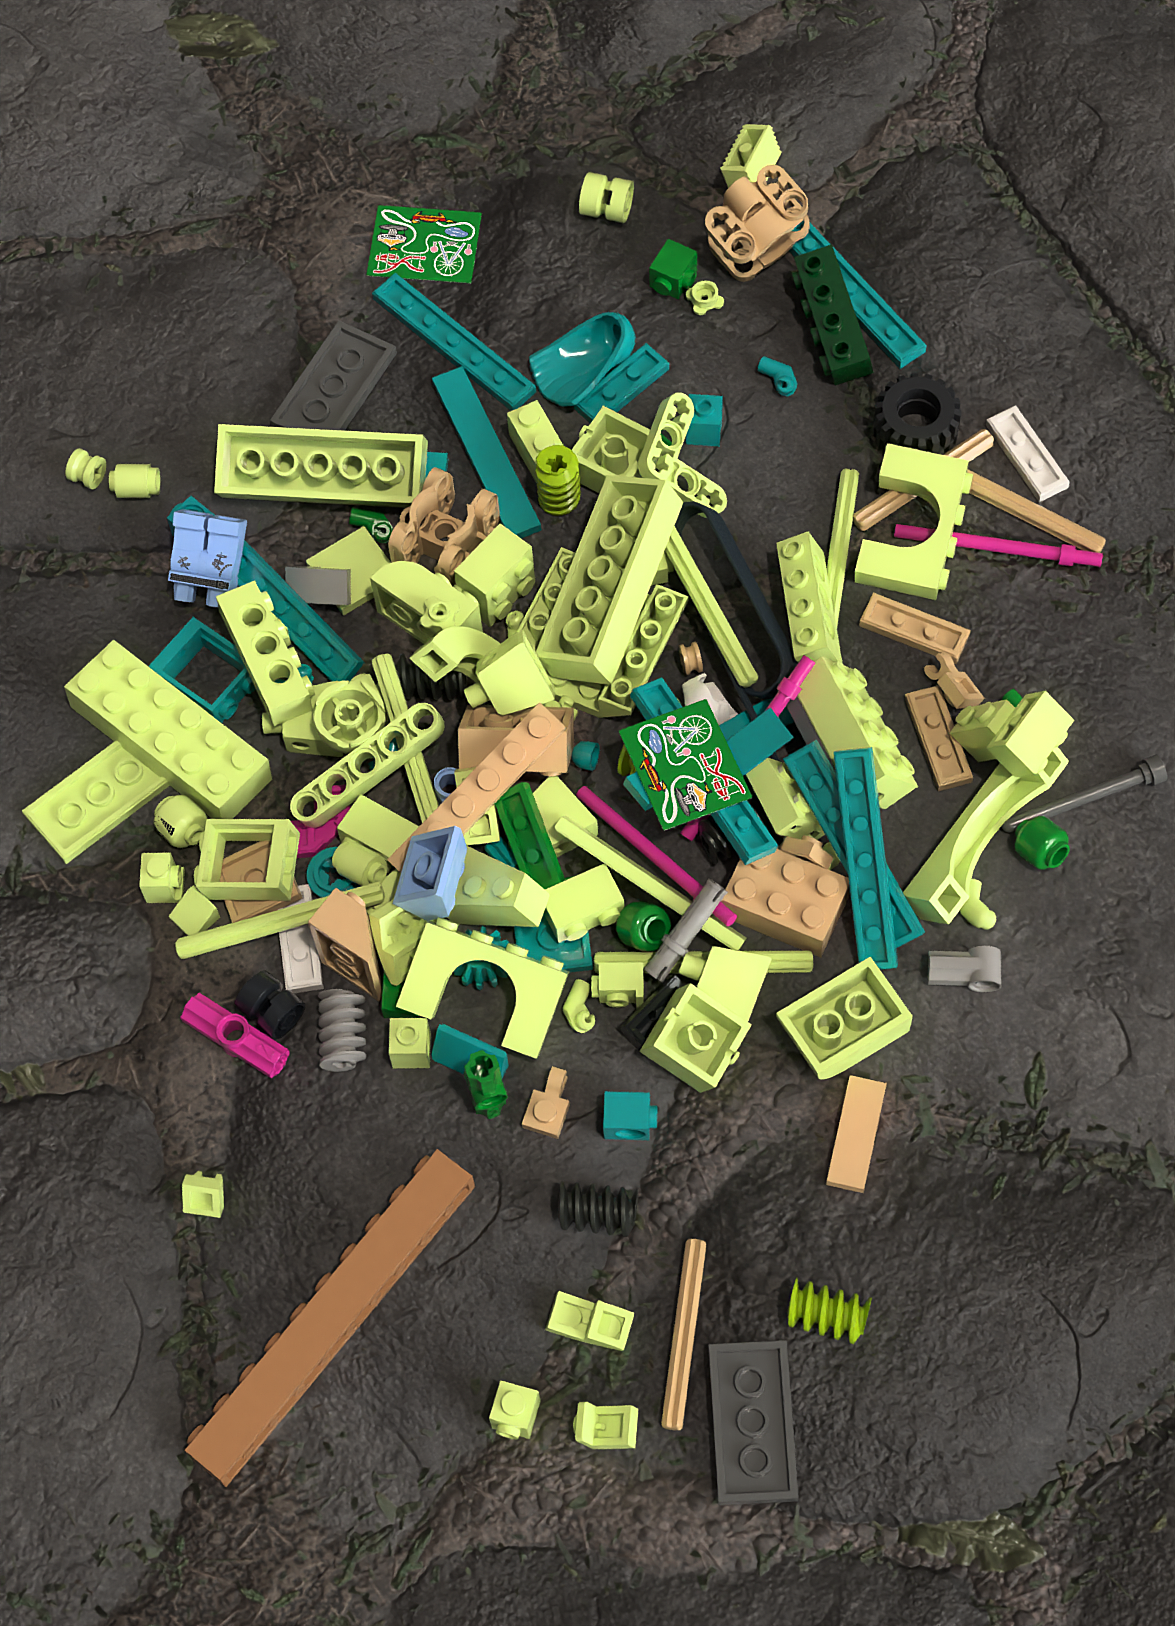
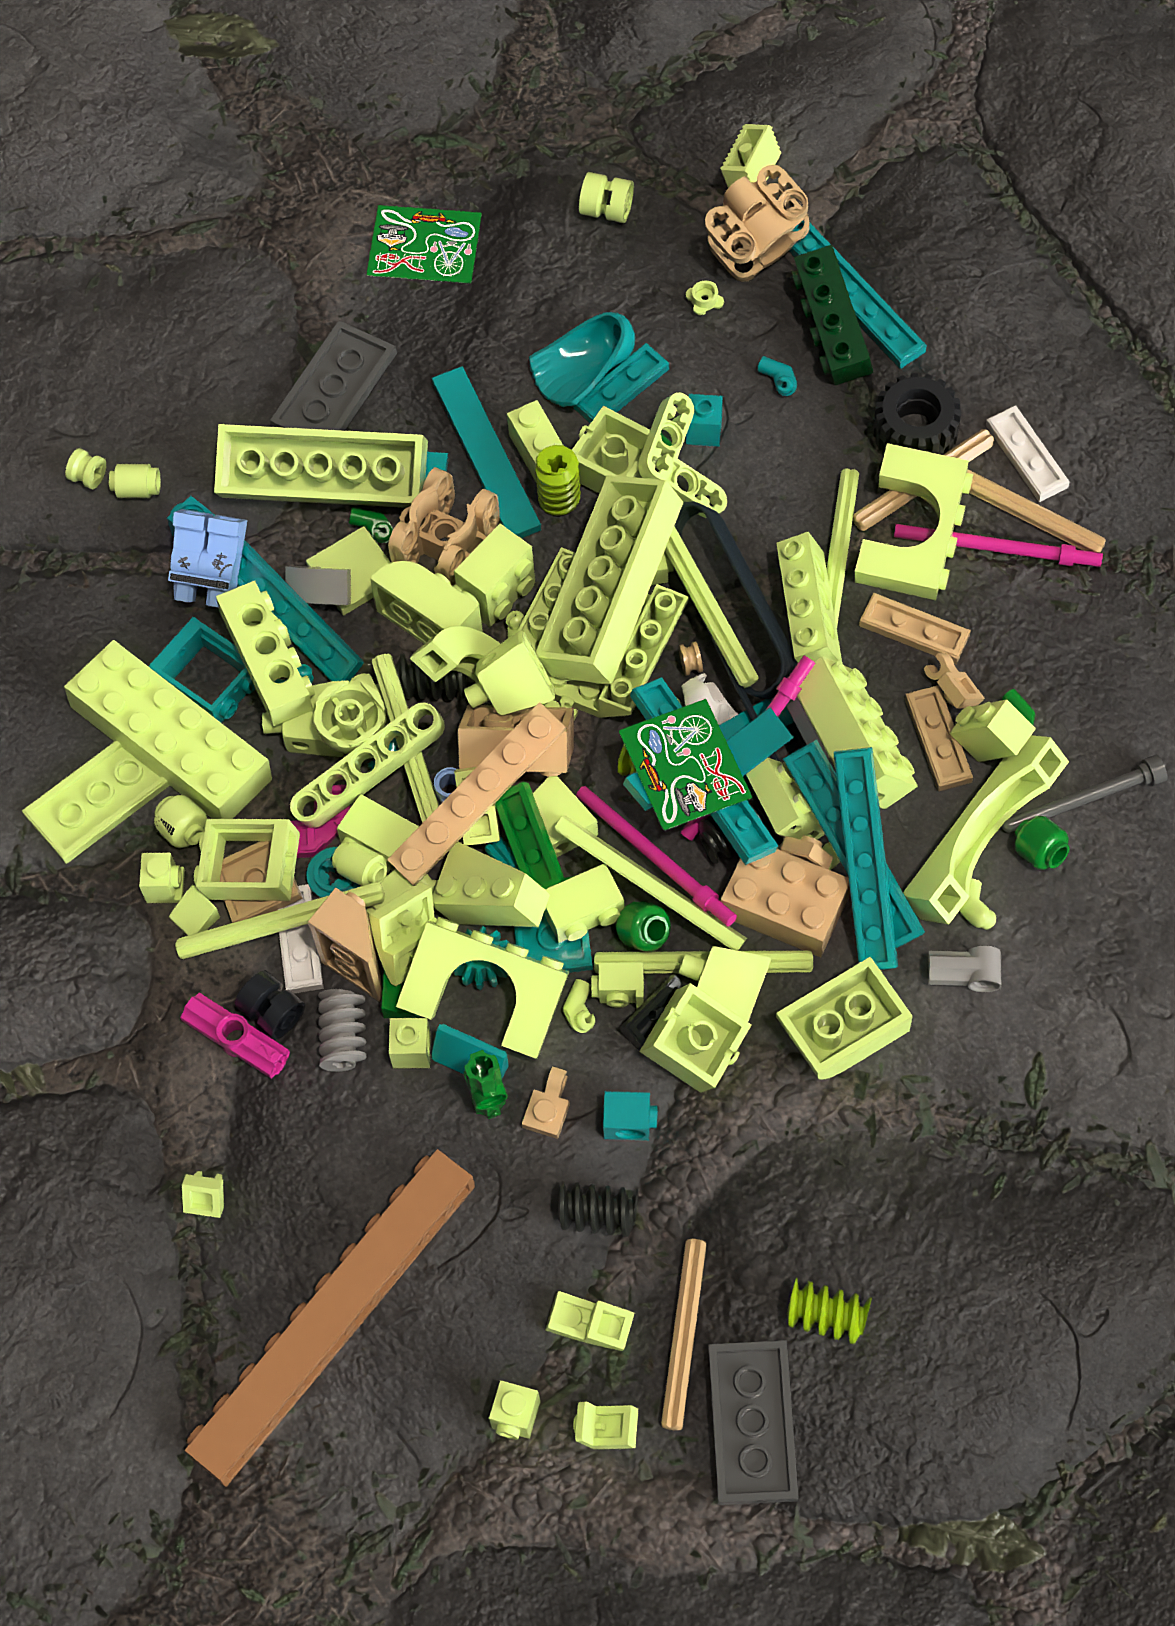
(432, 873): light blue slope -> none
(435, 622): yellowish green plate -> none
(454, 342): teal tile -> none
(586, 755): teal hinge -> none
(673, 269): green brick -> none
(686, 929): light grey pin -> none
(856, 1134): tan tile -> none
(1030, 734): yellowish green brick -> none

